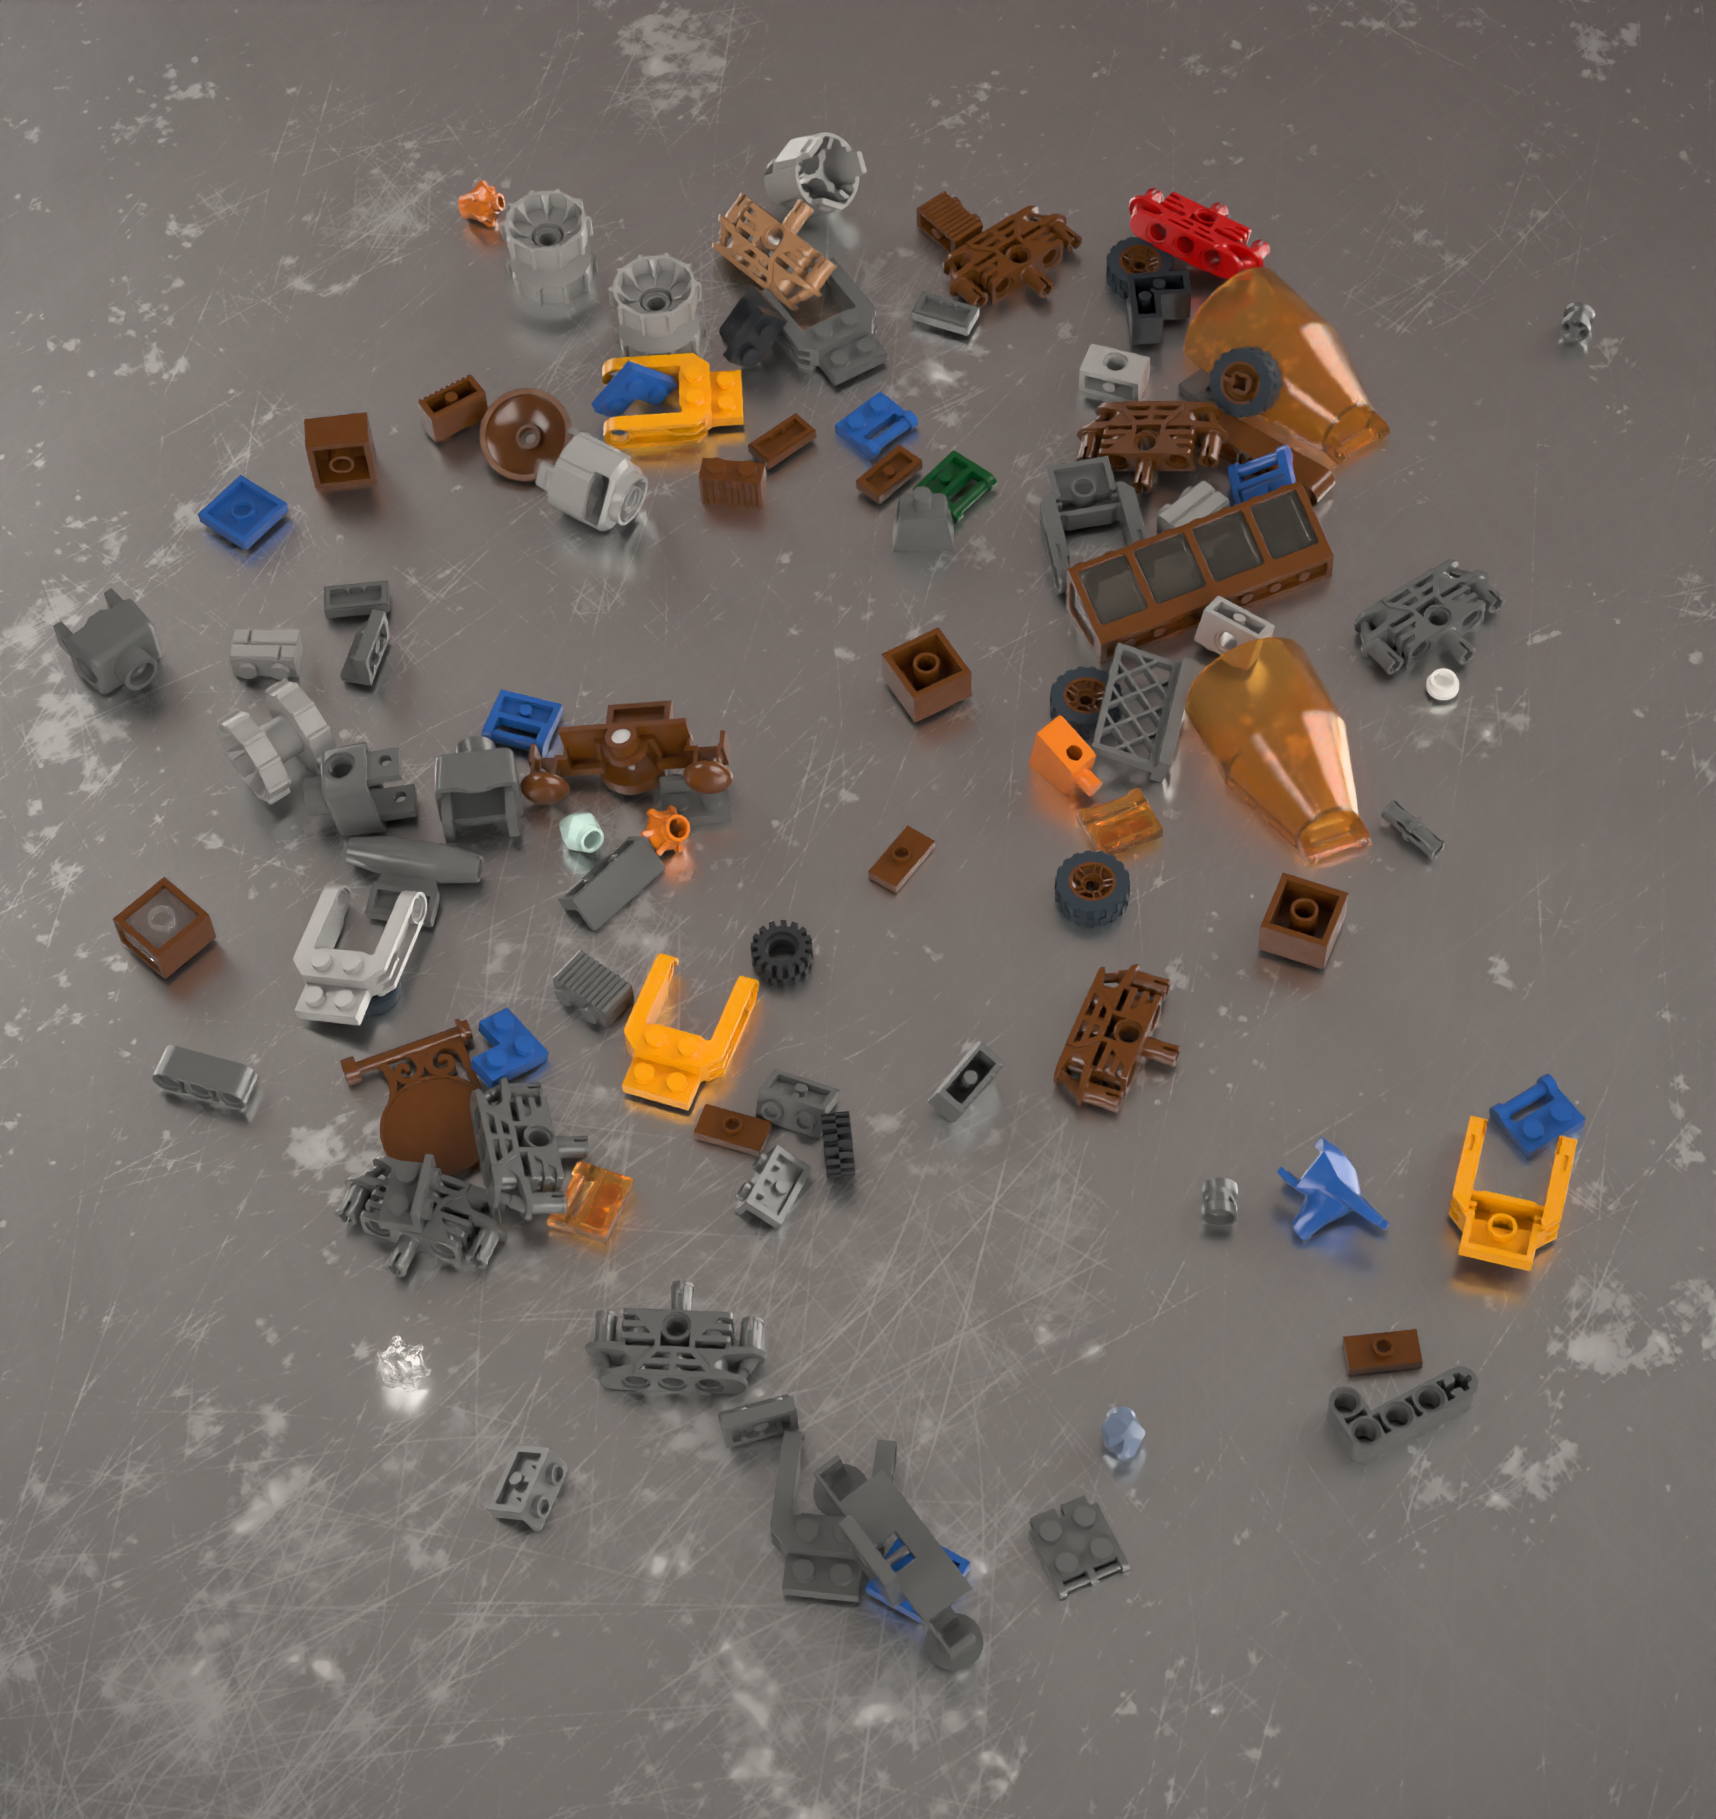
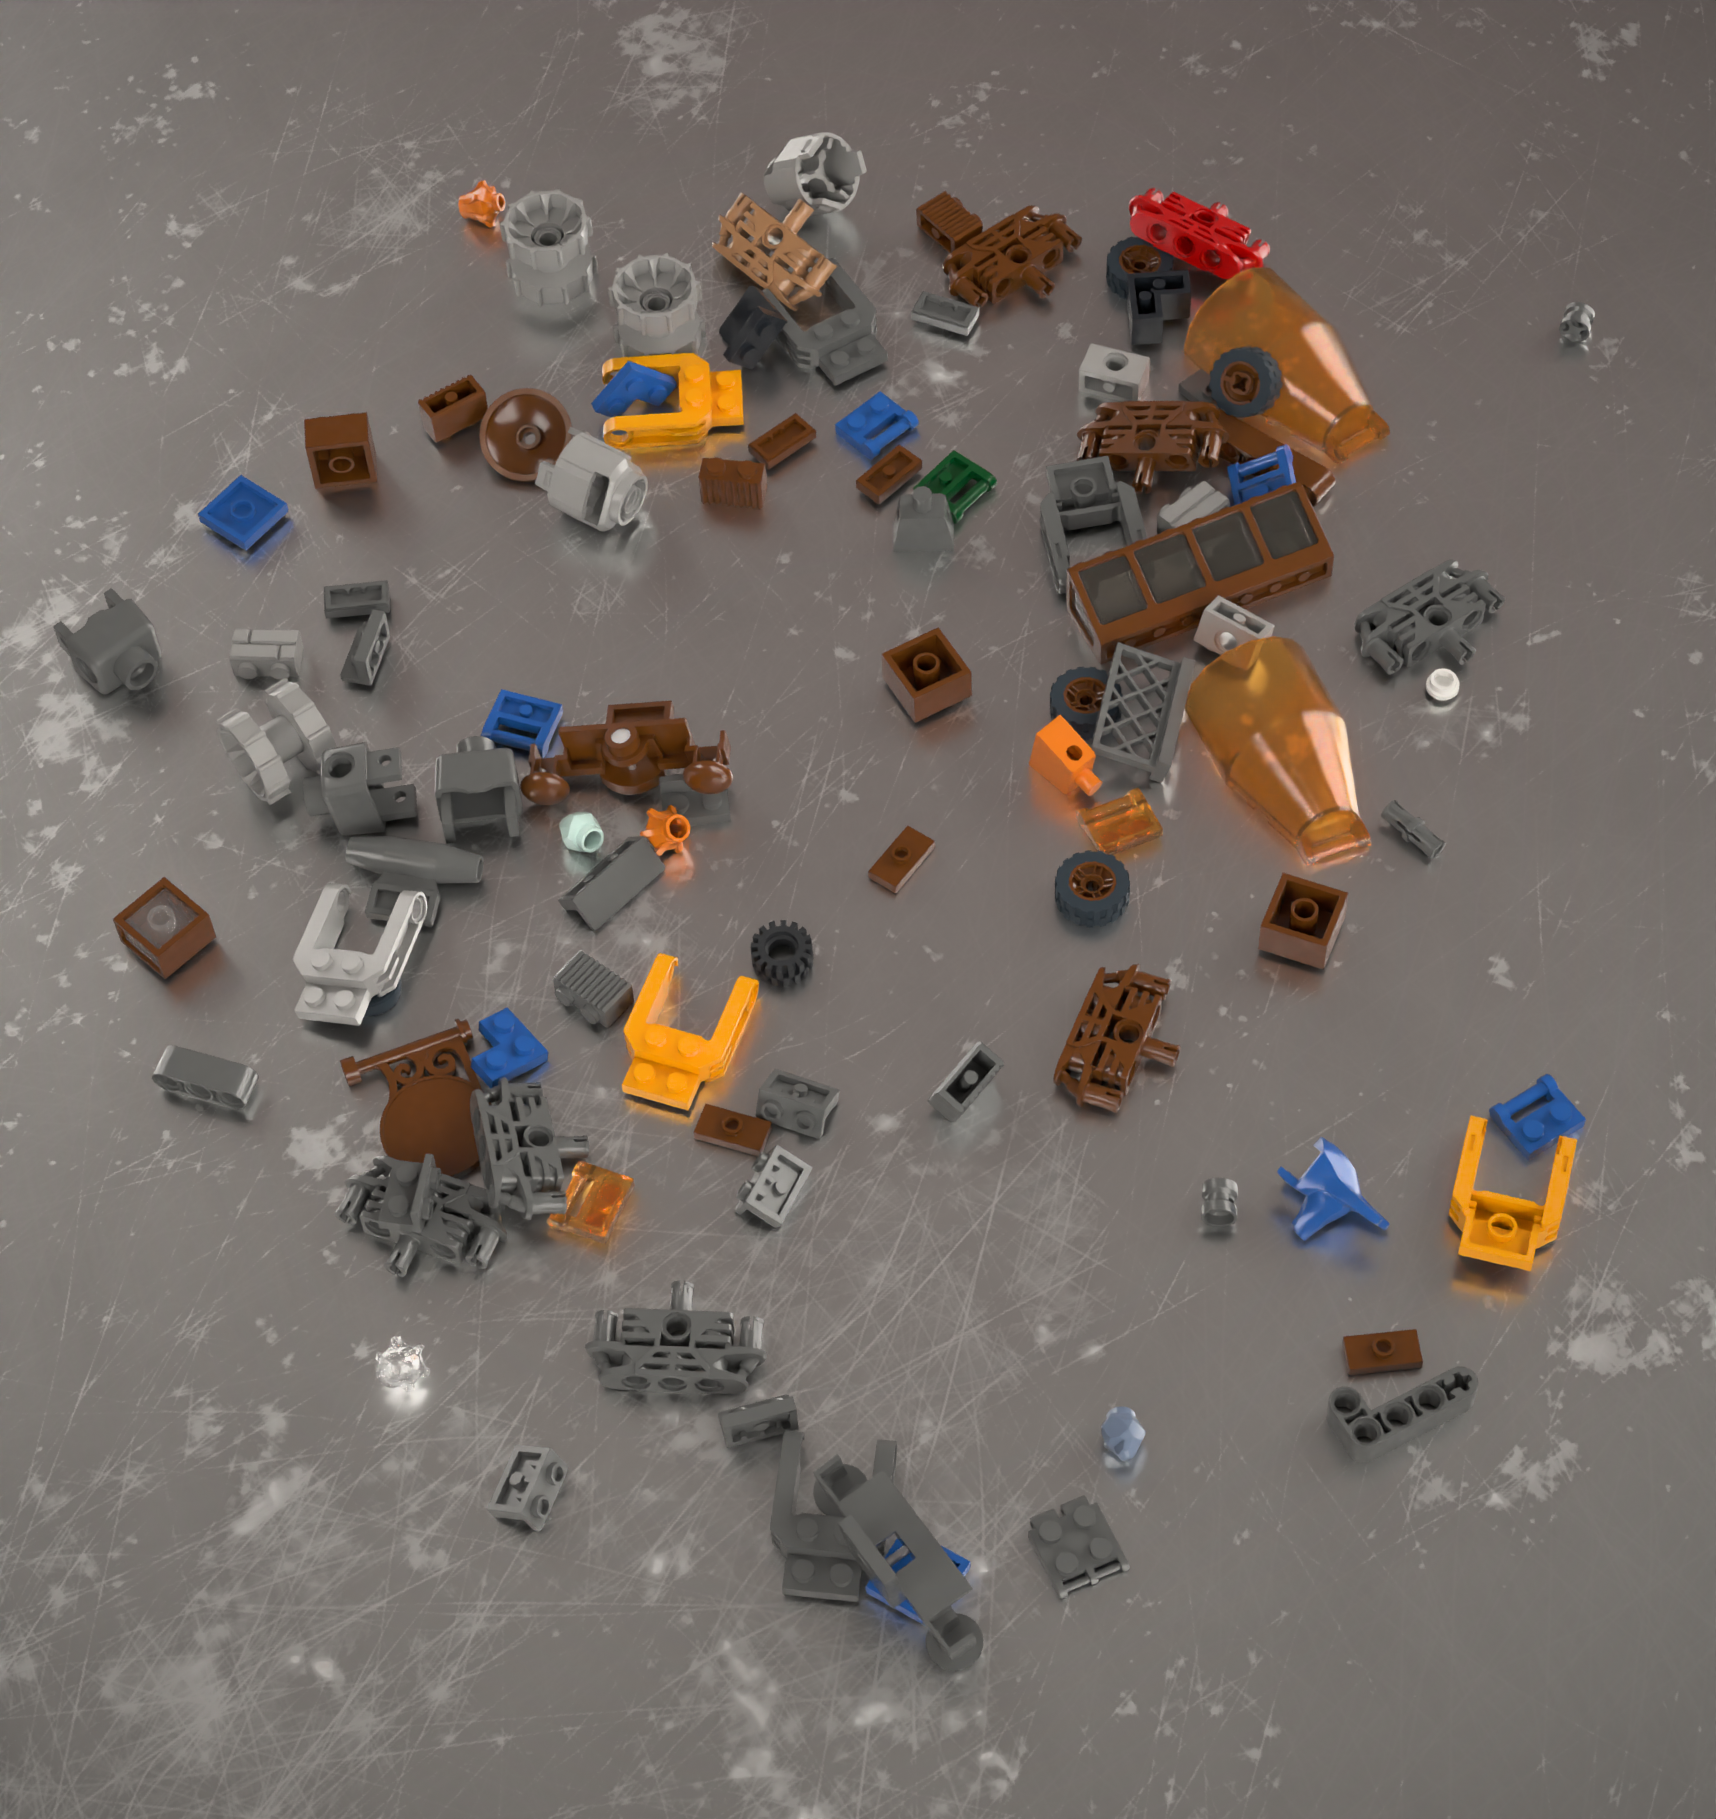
(838, 1144): black tyre -> none

